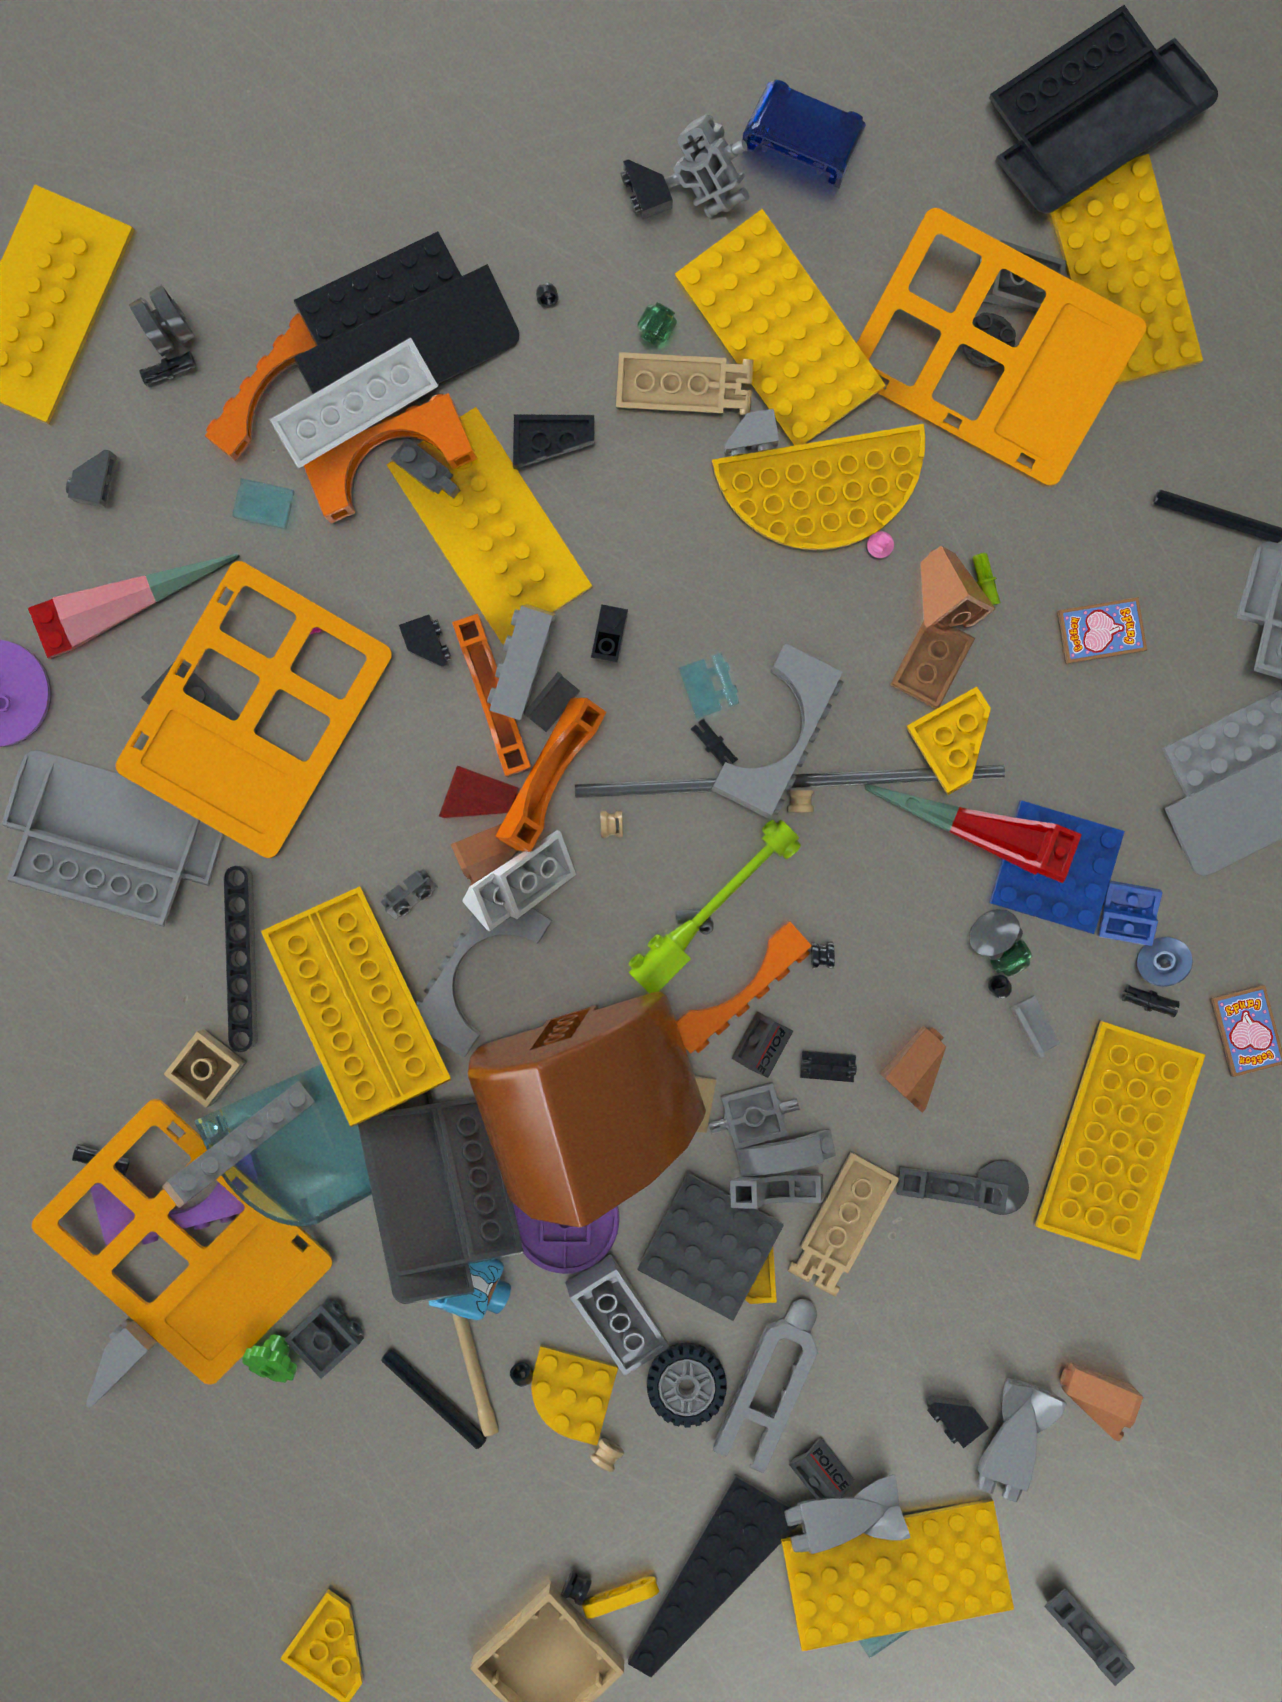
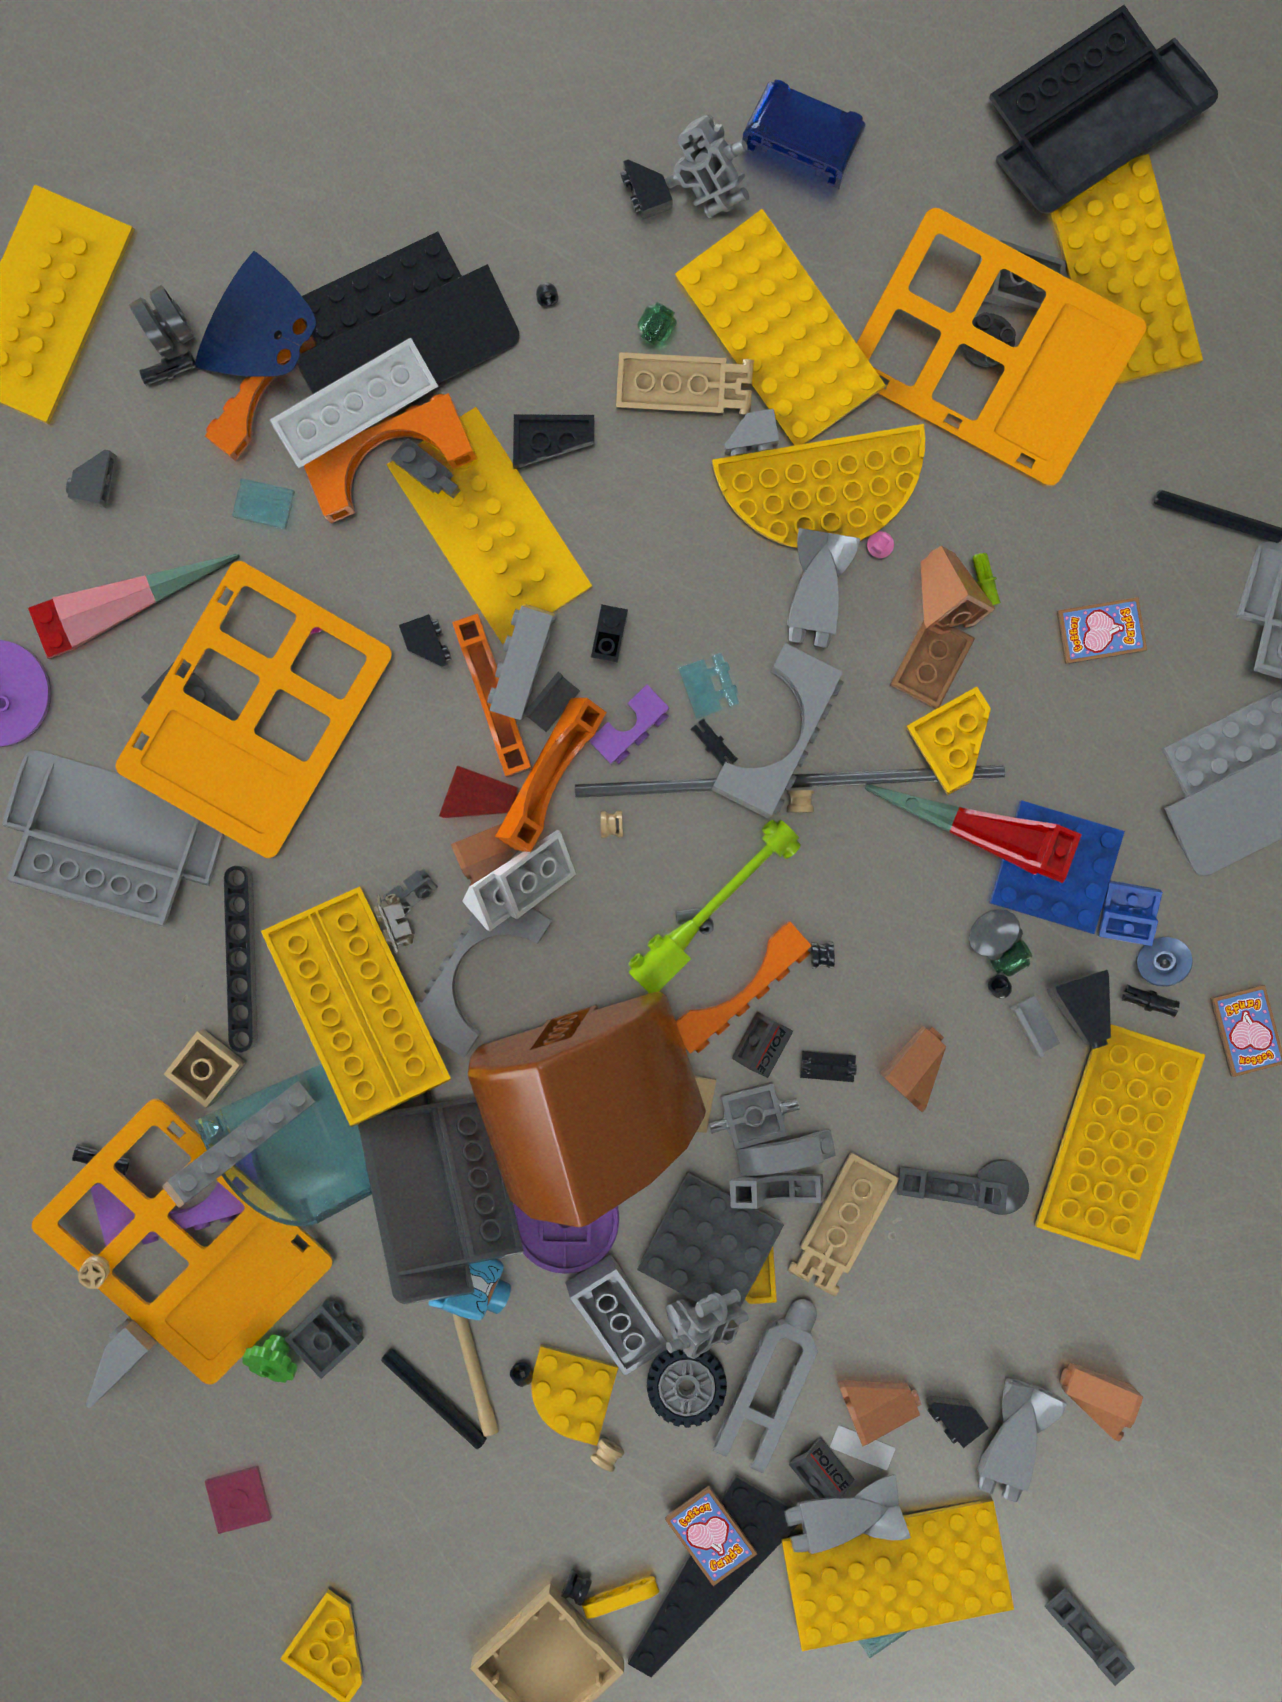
(91, 1278): none -> tan wheel
(238, 1499): none -> clear pink tile
(245, 321): none -> dark blue piece
(389, 912): none -> dark tan hinge
(649, 711): none -> medium lavender arch
(706, 1324): none -> light grey piece
(711, 1535): none -> tile
(817, 597): none -> light grey hips
(874, 1453): none -> white sticker
(878, 1407): none -> nougat slope
(1086, 1006): none -> black slope

